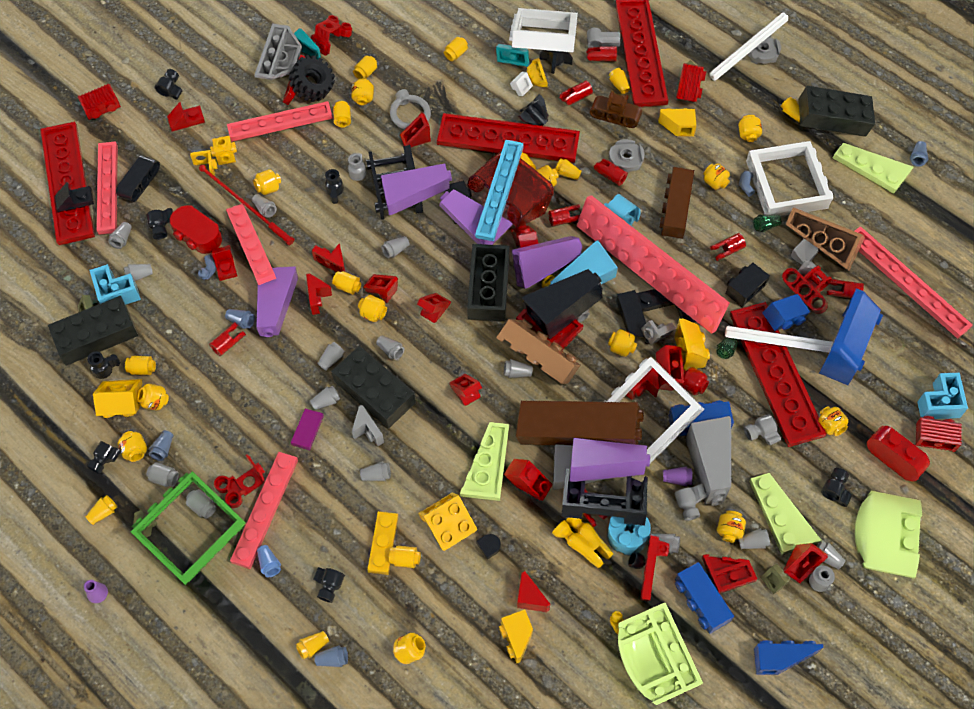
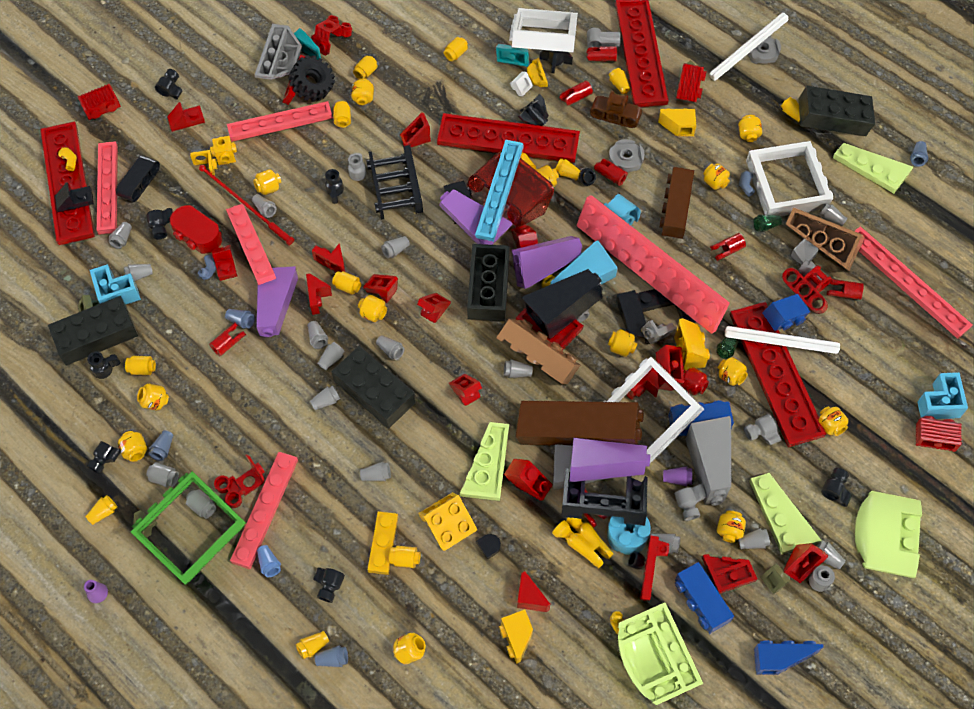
(69, 156): none -> yellow arm
(117, 398): yellow slope -> none
(307, 429): magenta tile -> none
(317, 336): none -> light grey cone
(365, 424): light grey slope -> none
(404, 98): light grey piece -> none
(413, 186): medium lavender slope -> none
(562, 215): red hinge -> none
(587, 176): none -> black plate
(732, 371): none -> yellow head
(747, 284): black brick -> none
(832, 215): none -> light grey cone
(852, 338): blue windscreen -> none
(898, 453): red brick -> none

